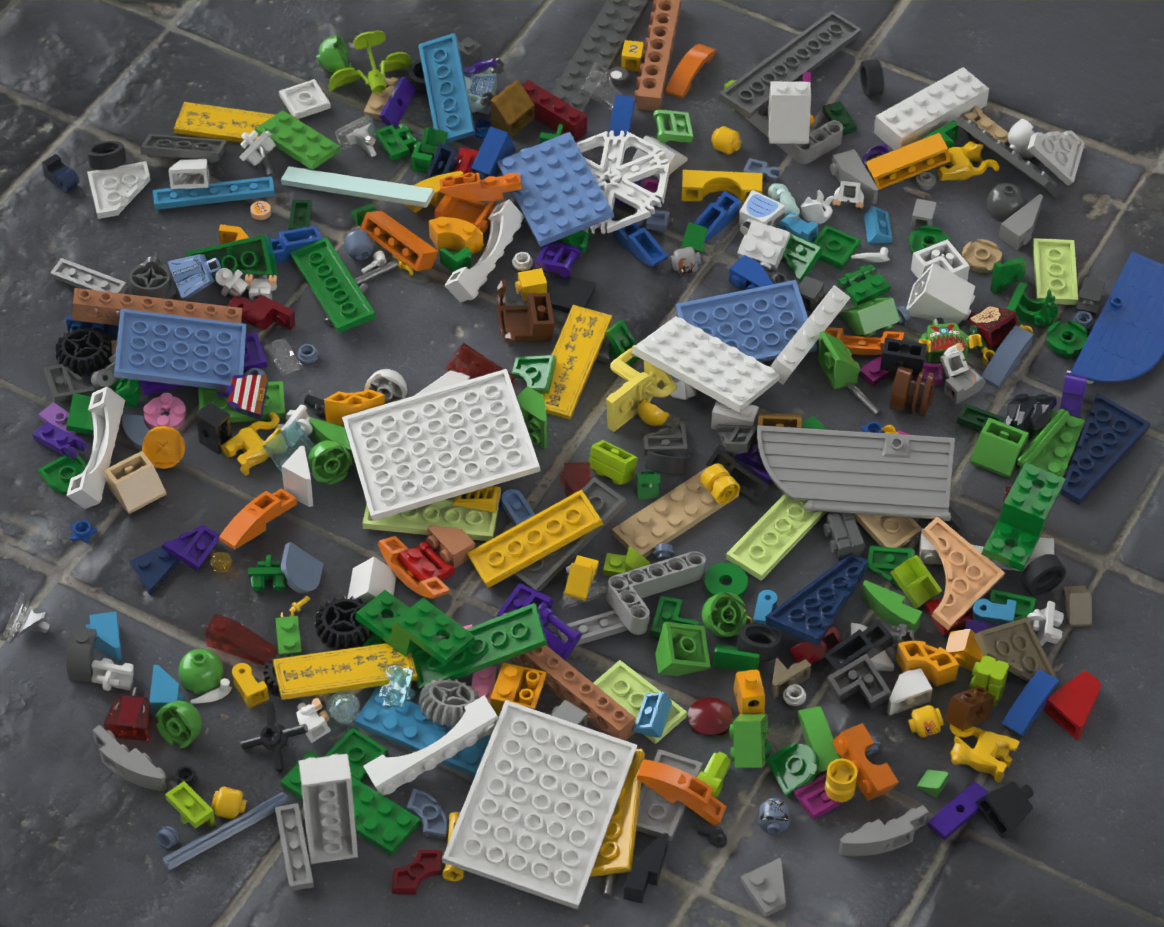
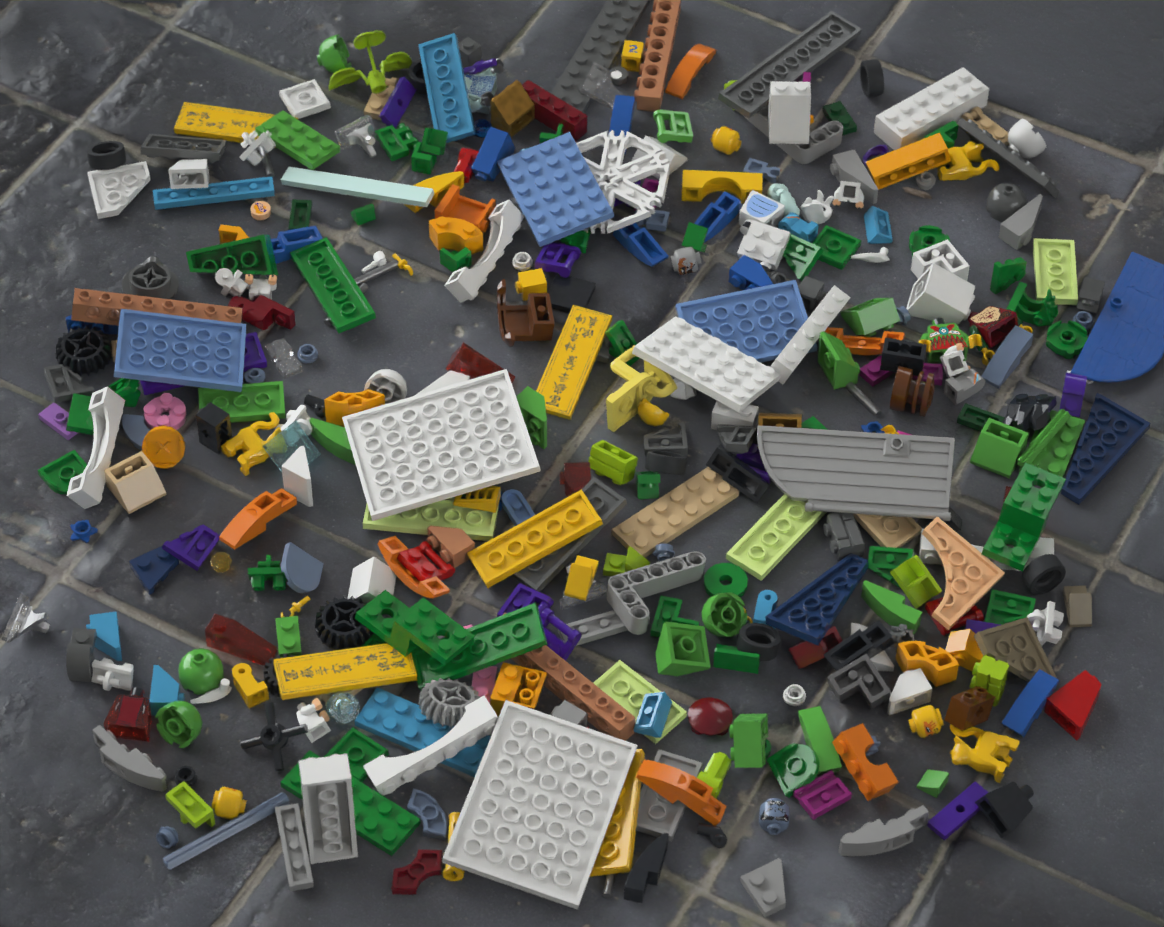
(59, 173): leg -> none
(59, 440): dark purple hinge -> none
(86, 278): light grey plate -> none
(105, 377): light grey leg -> none
(193, 273): light blue torso -> none
(246, 394): torso -> none
(329, 462): bright green cylinder -> none
(358, 244): sand blue head -> none
(399, 240): orange brick -> none
(399, 687): clear light blue hips -> none
(444, 161): dark blue slope -> none
(473, 189): orange slope -> none
(535, 371): tile -> none
(720, 484): yellow wheel -> none
(749, 688): light orange torso -> none
(784, 677): dark tan slope -> none
(841, 780): yellow wheel -> none
(868, 289): green plate -> none
(923, 214): light grey brick -> none
(981, 255): tan tile -> none
(994, 613): dark azure leg -> none
(1058, 152): white plate -> none

